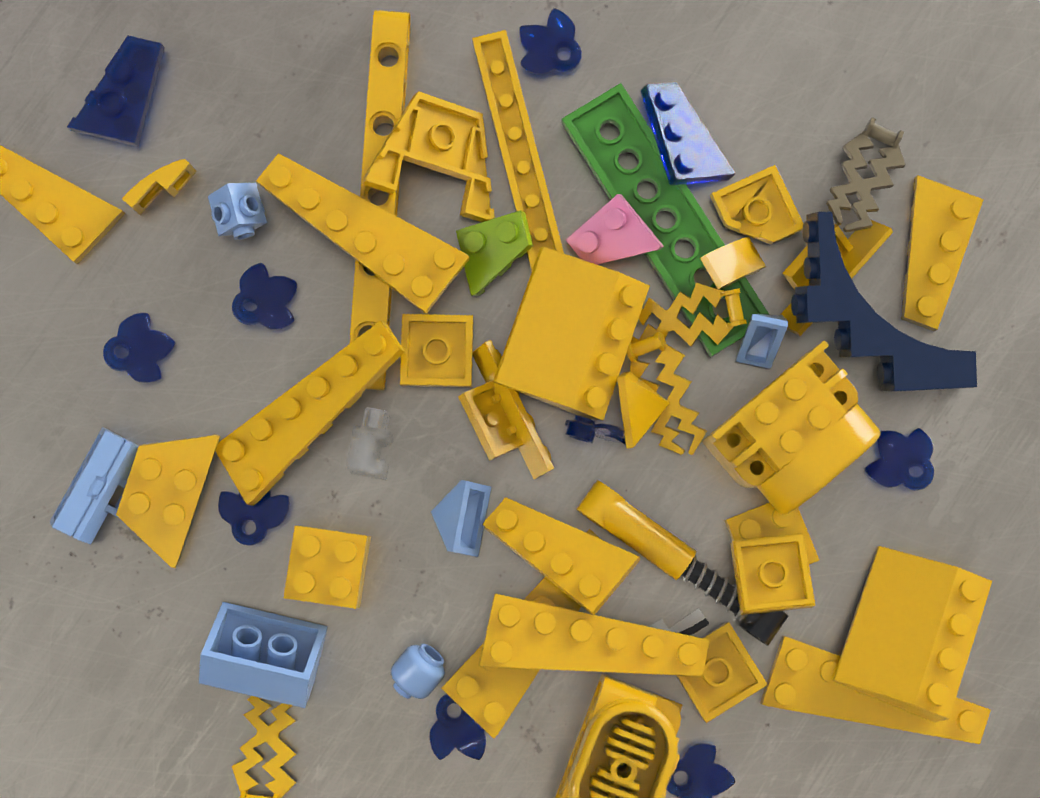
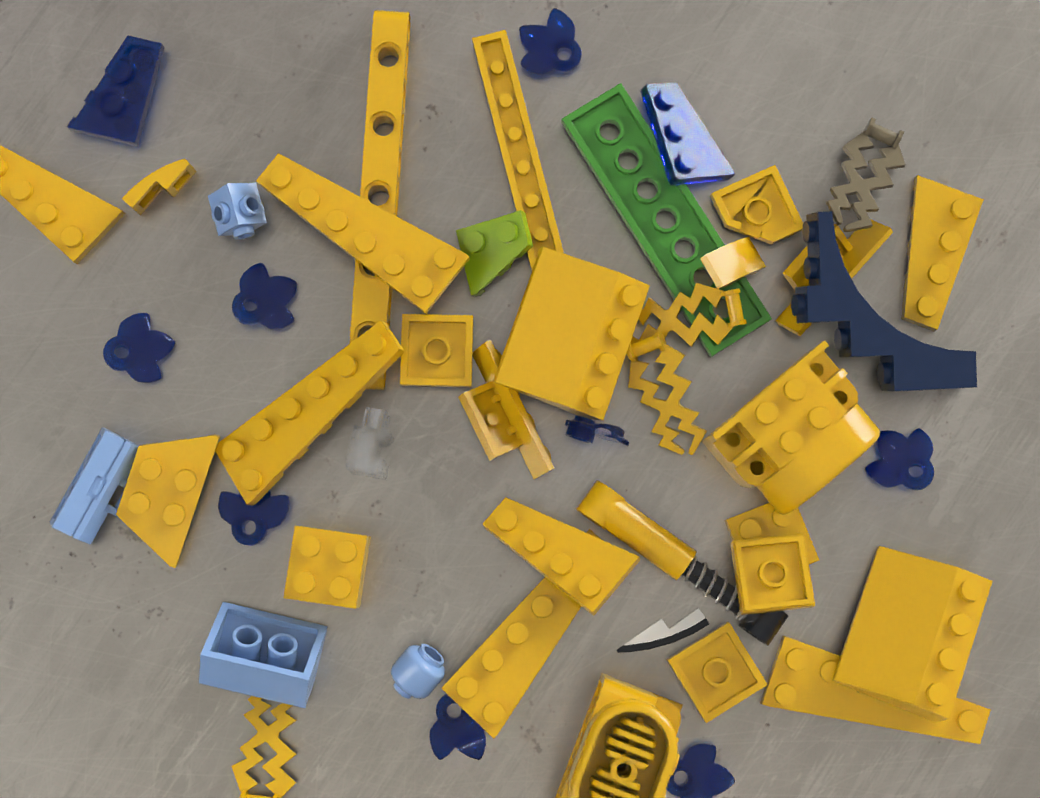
(440, 139): yellow wing -> none
(461, 517): light blue slope -> none
(558, 638): yellow wing -> none
(613, 234): bright pink wing -> none
(638, 406): yellow slope -> none
(762, 340): light blue slope -> none

